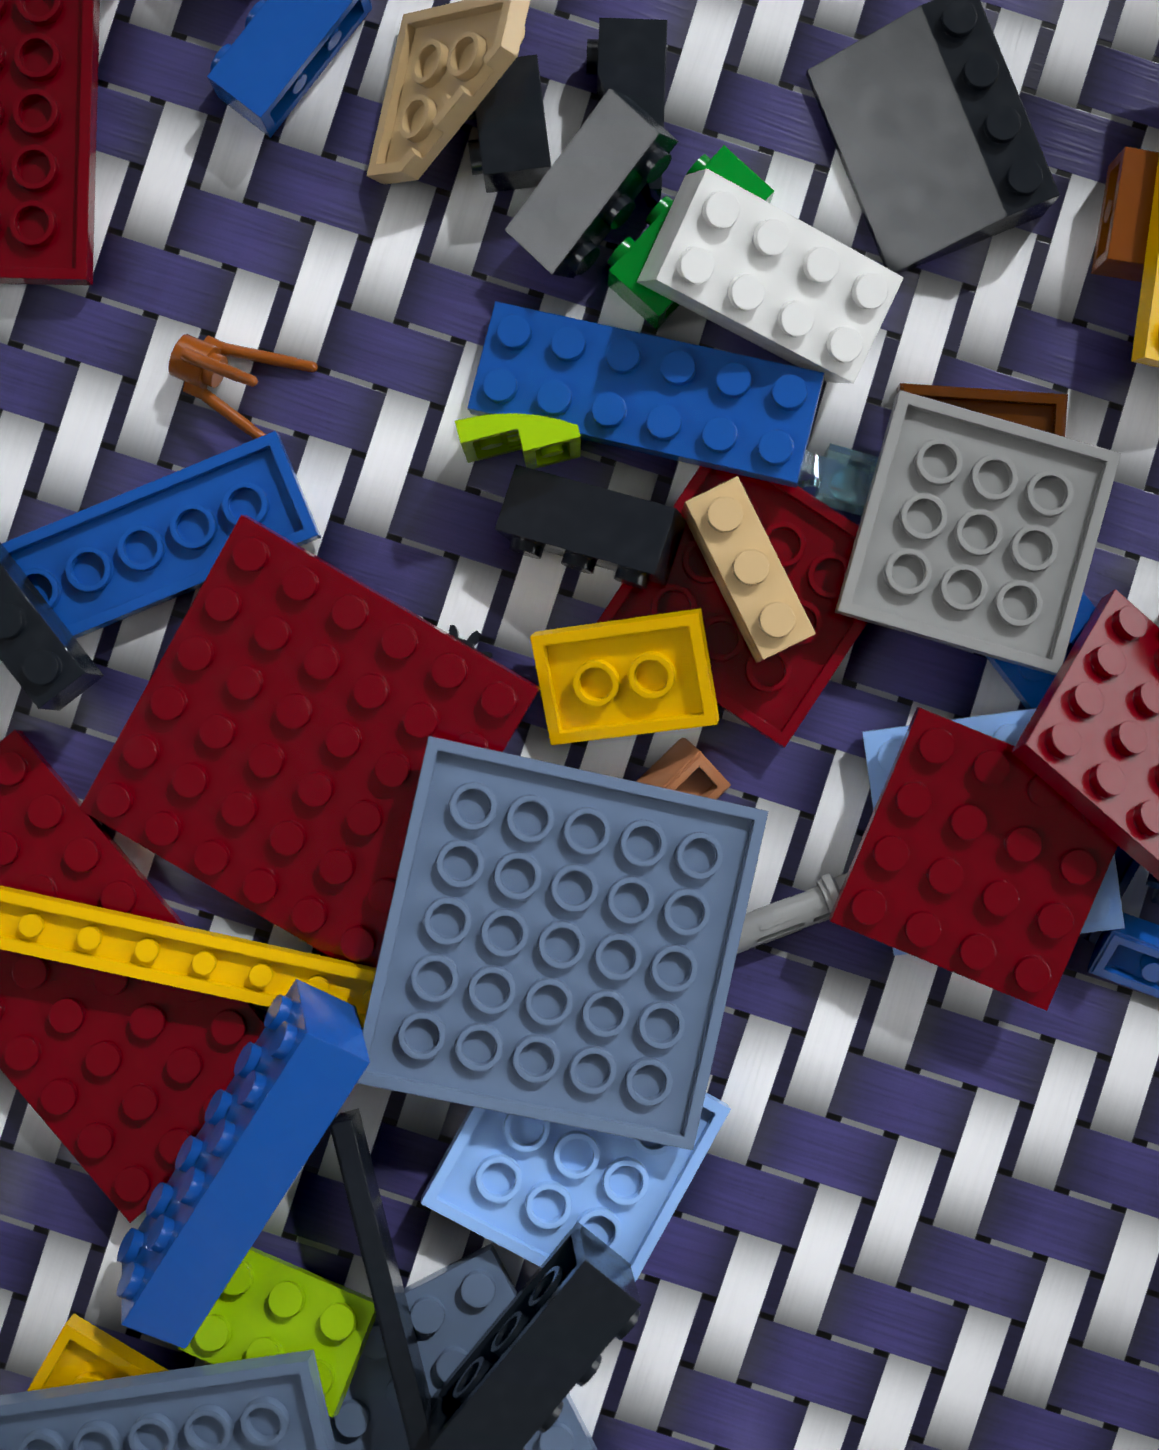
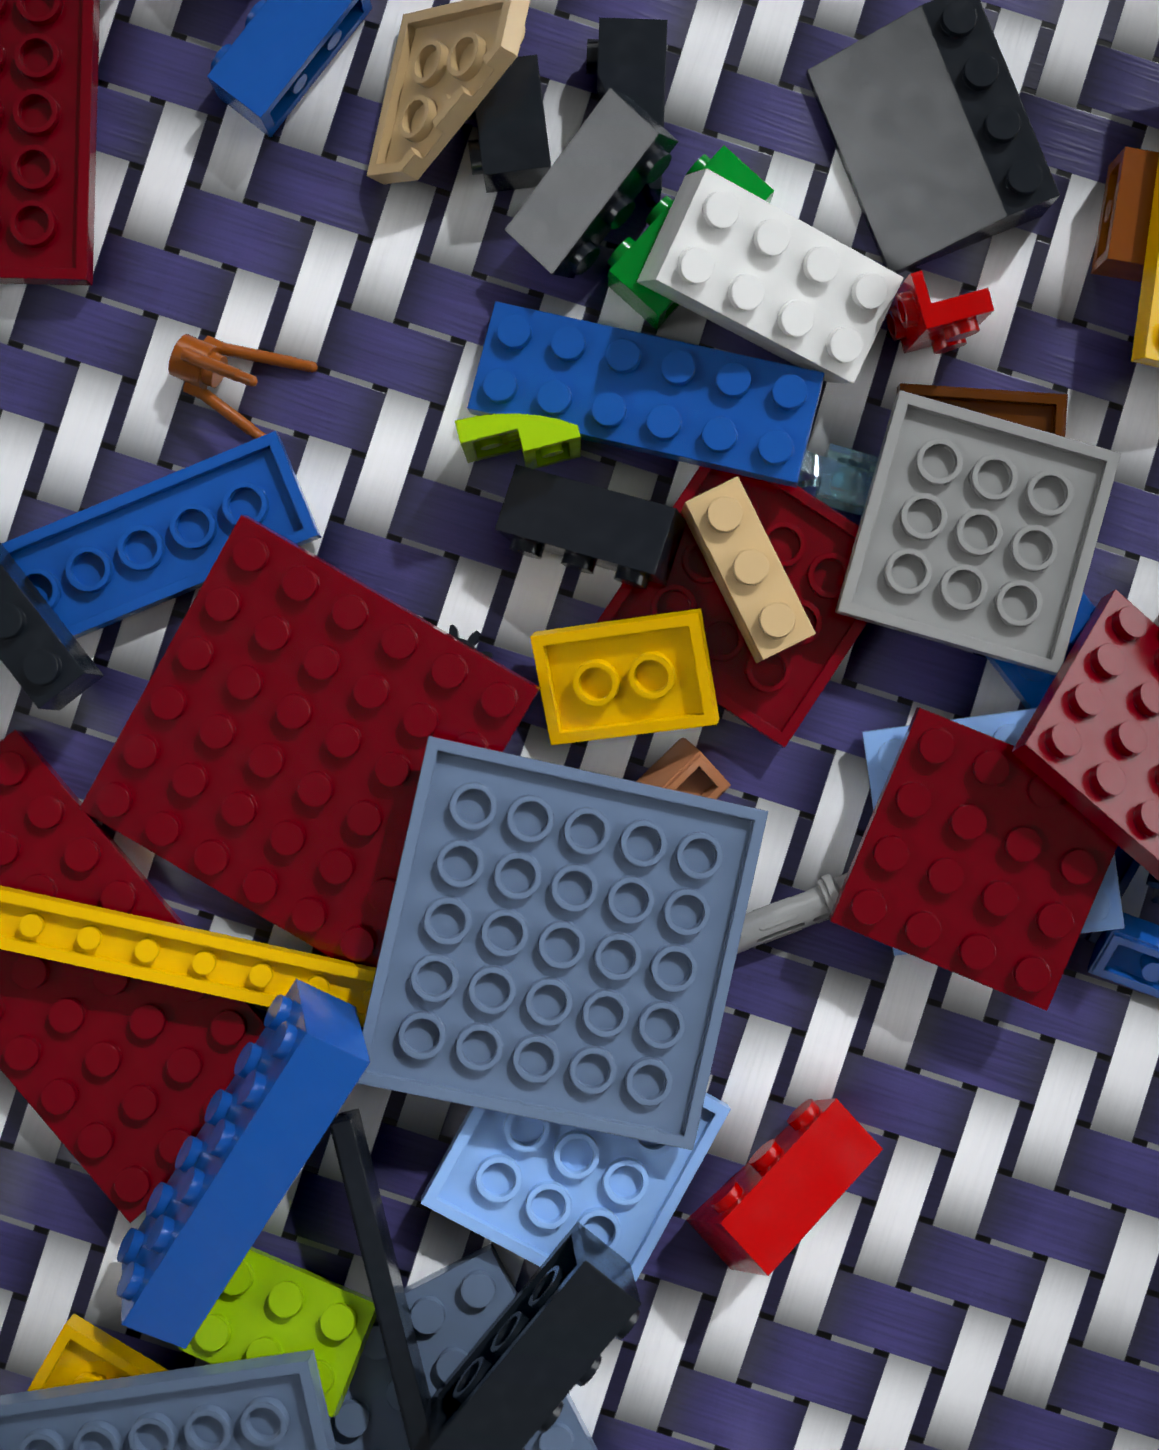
(785, 1187): none -> red wedge
(935, 324): none -> red bracket

